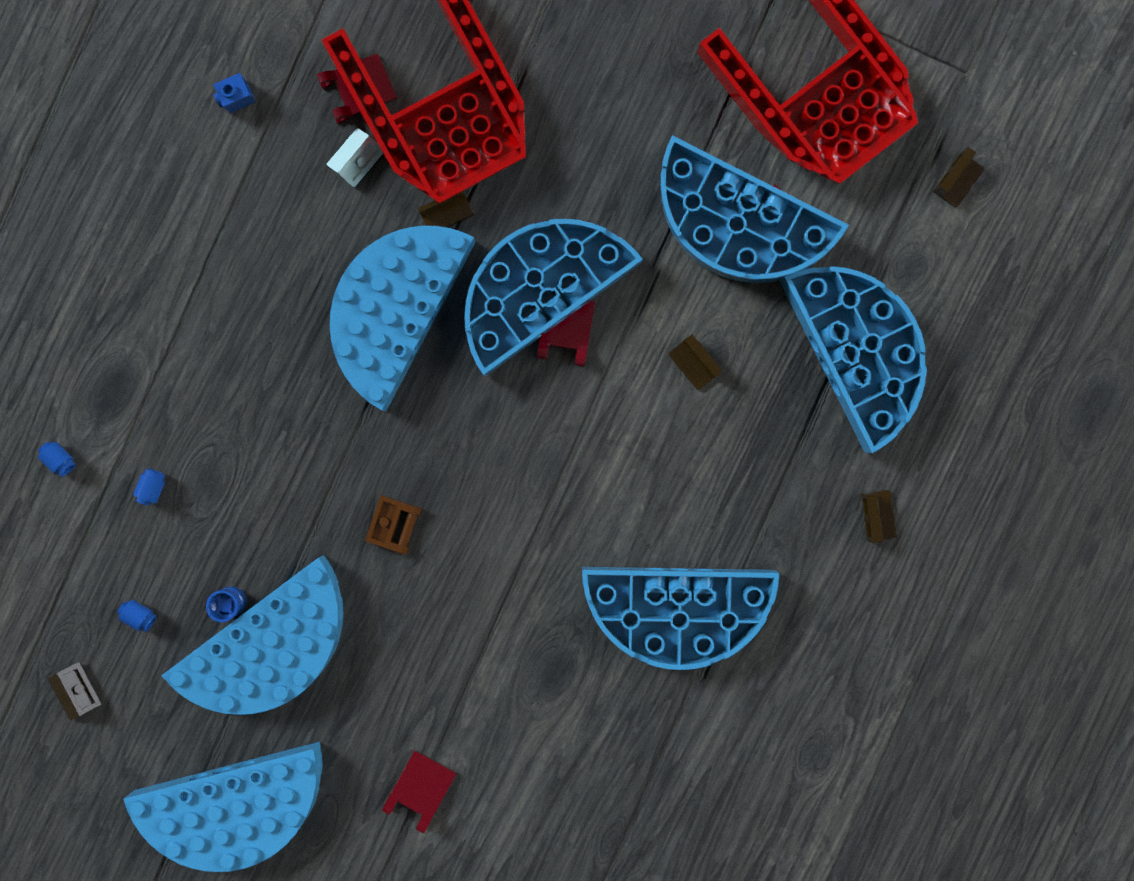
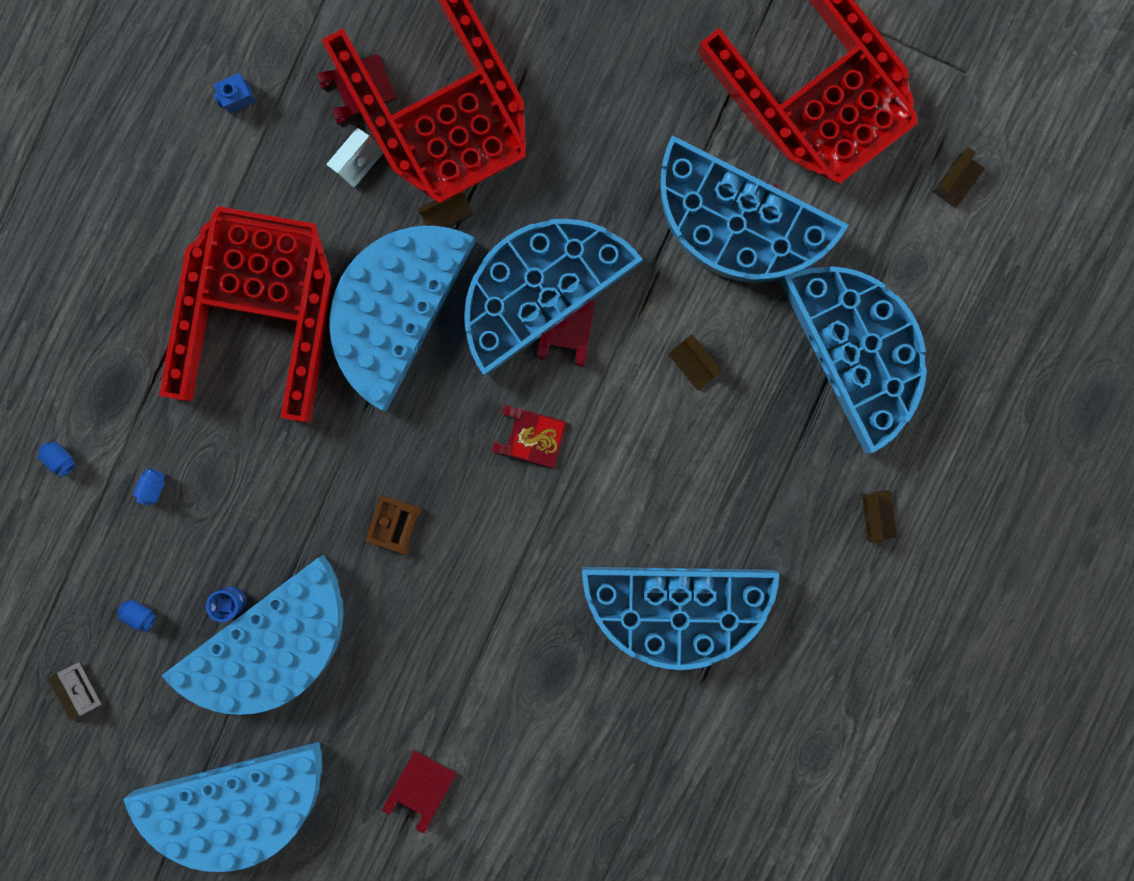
(258, 269): none -> red wedge
(532, 437): none -> flag

